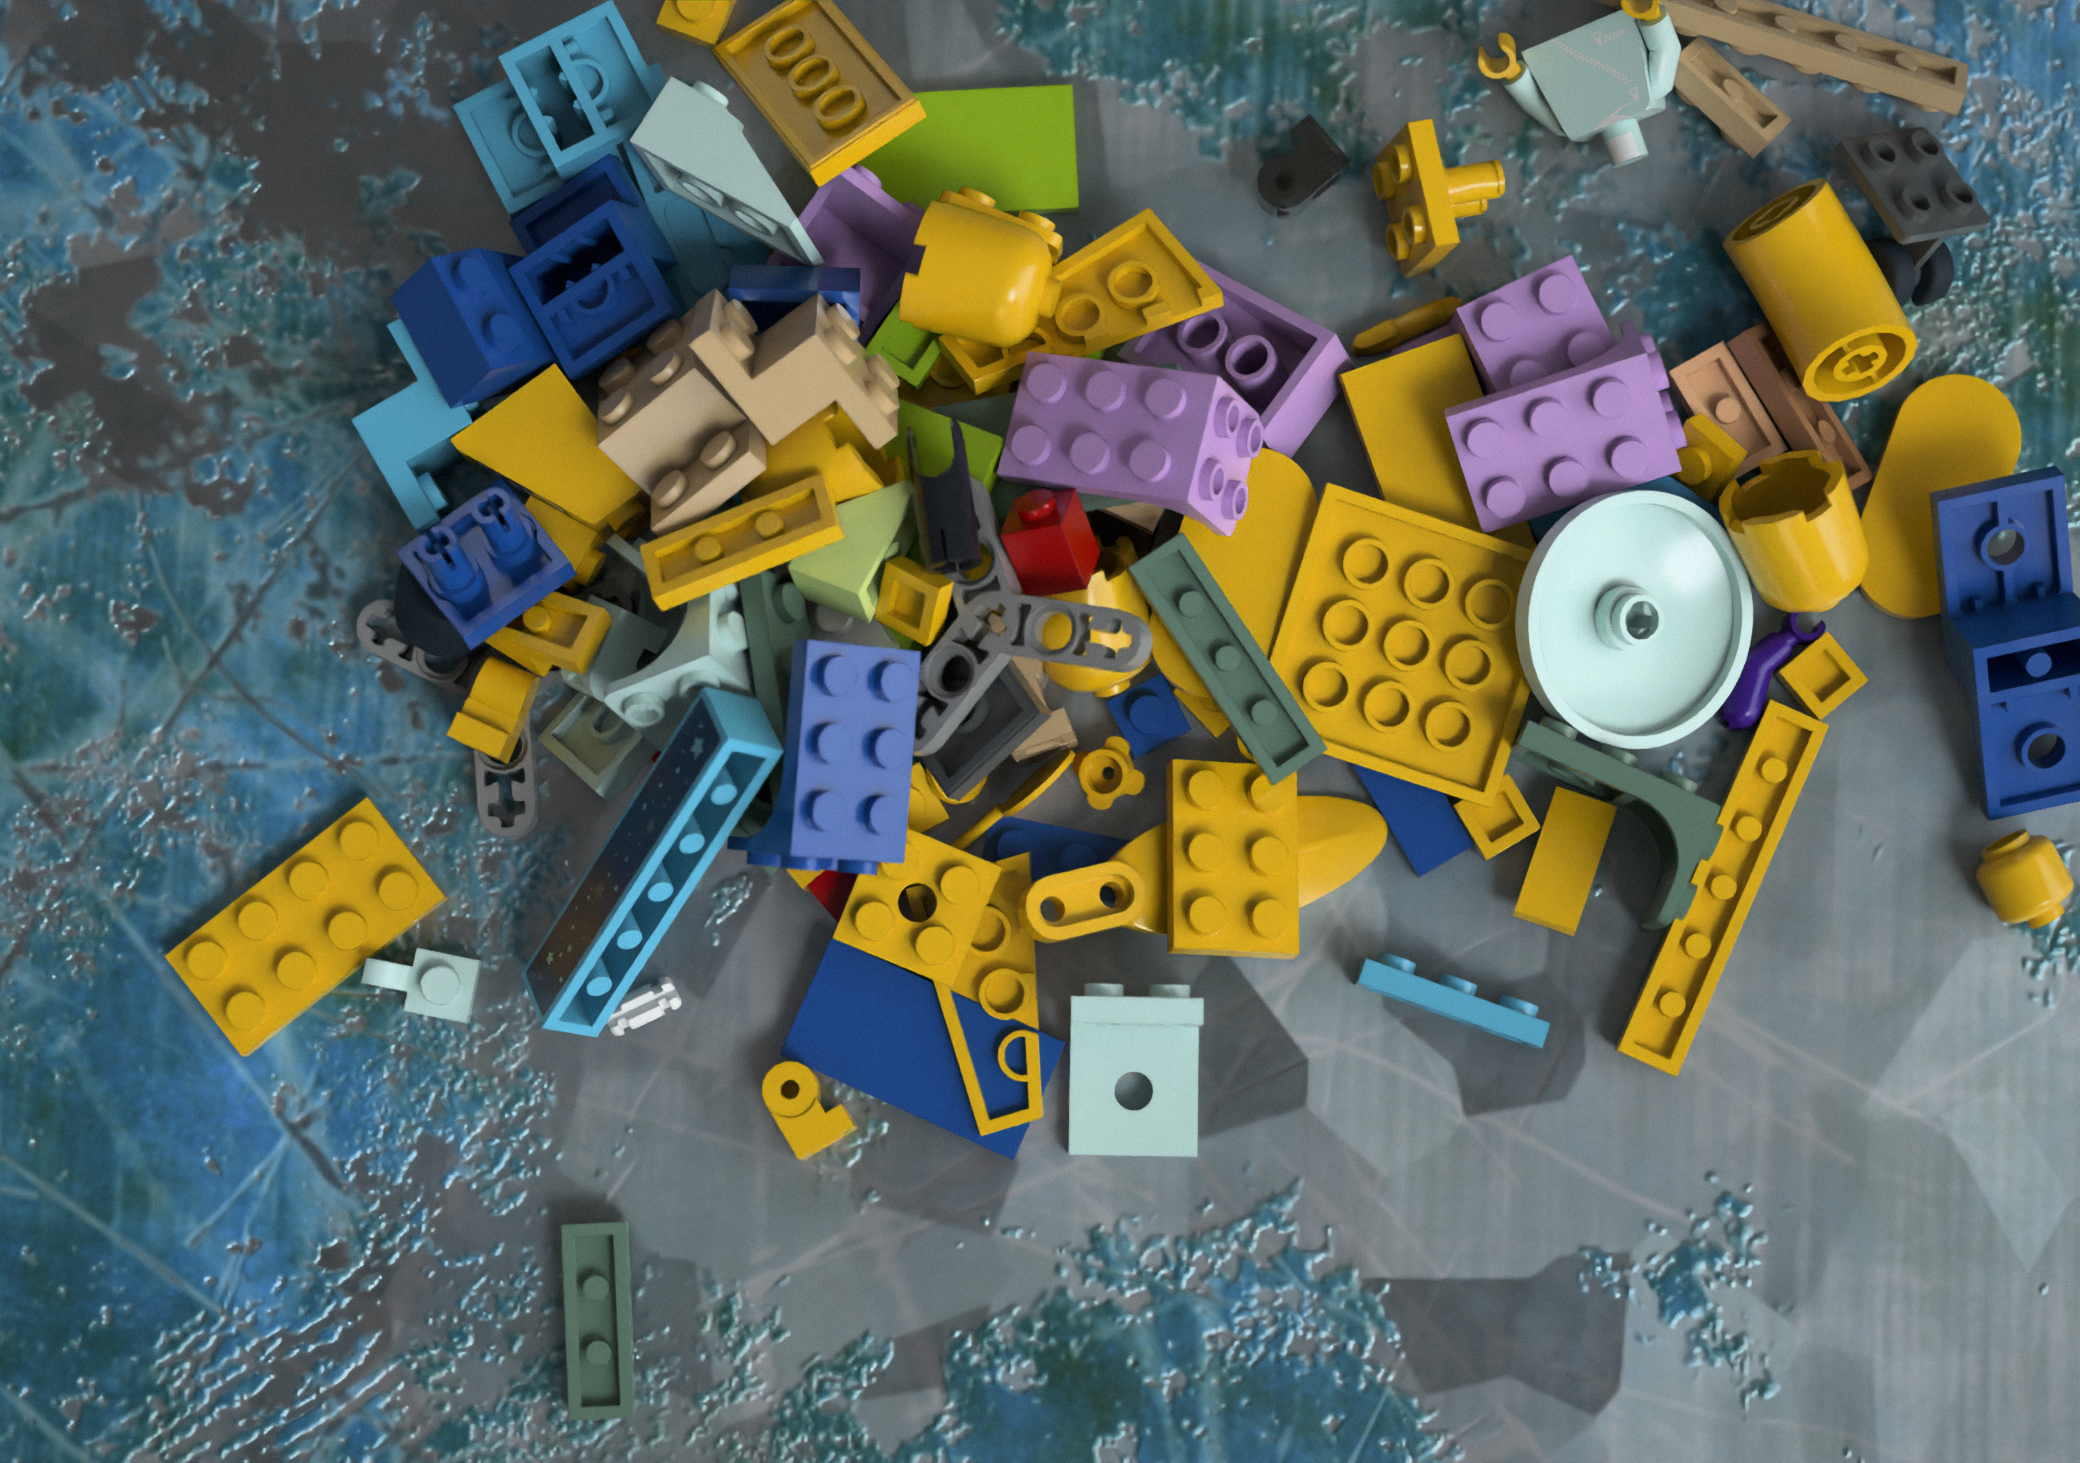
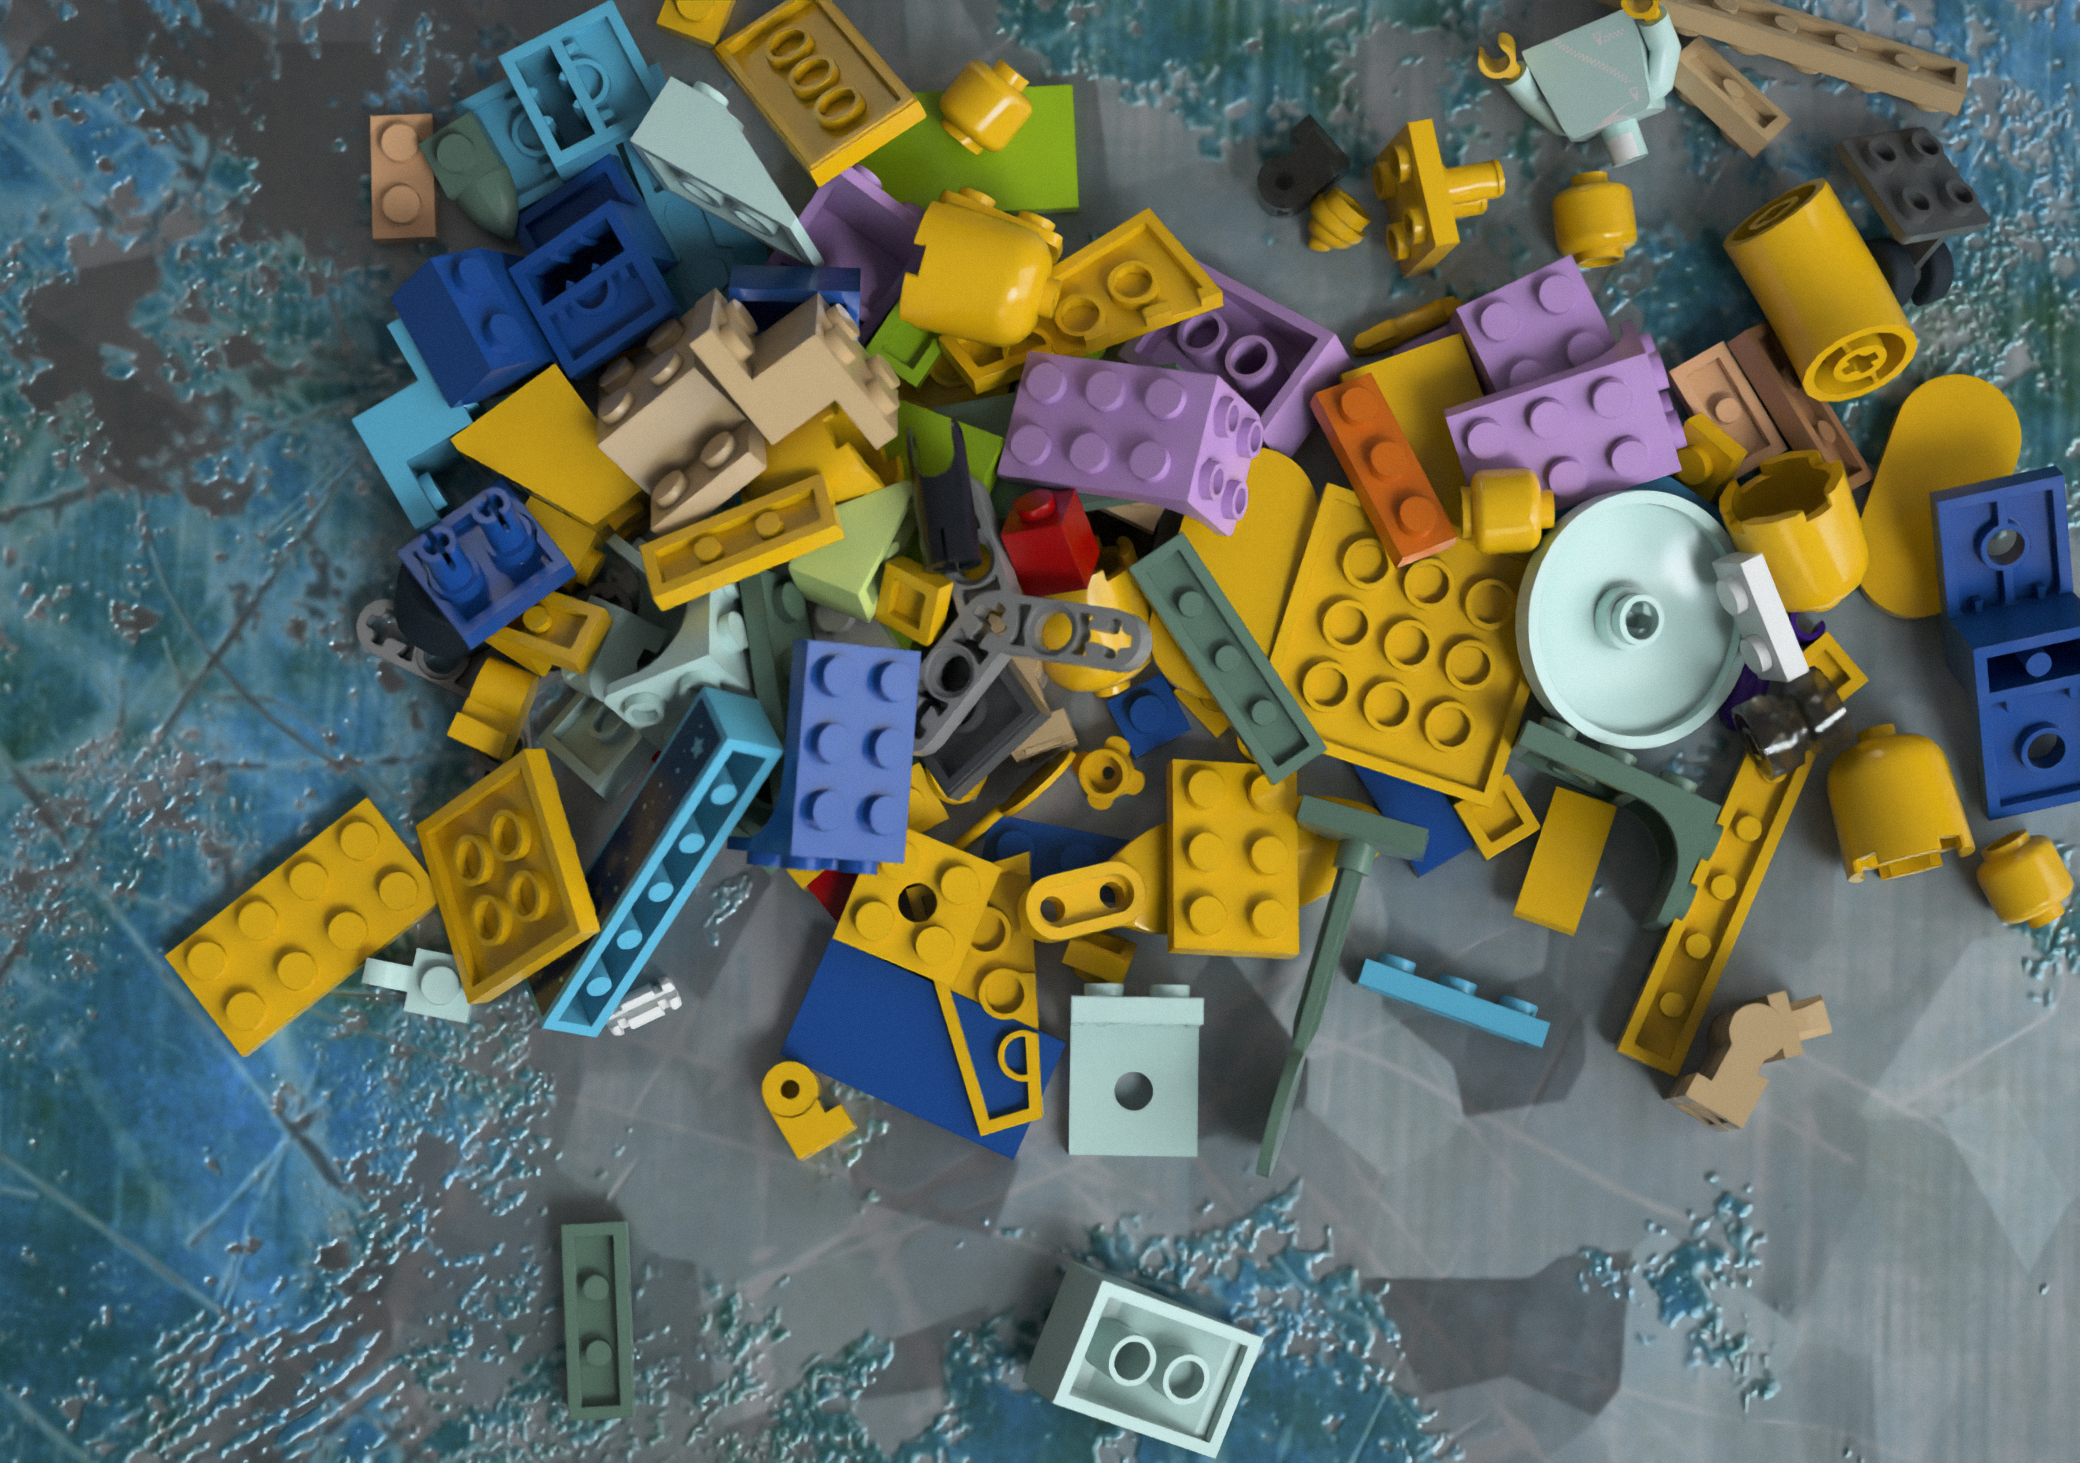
(402, 180): none -> light nougat plate
(474, 174): none -> sand green plate
(507, 876): none -> yellow plate
(985, 106): none -> yellow head
(1100, 957): none -> yellow plate
(1141, 1360): none -> light aqua slope
(1336, 221): none -> yellow plate
(1359, 839): none -> sand green piece
(1383, 470): none -> orange plate
(1505, 510): none -> yellow head
(1594, 220): none -> yellow head
(1738, 1045): none -> tan hips
(1766, 632): none -> white plate
(1786, 726): none -> clear smoke wheel
(1895, 805): none -> yellow cylinder

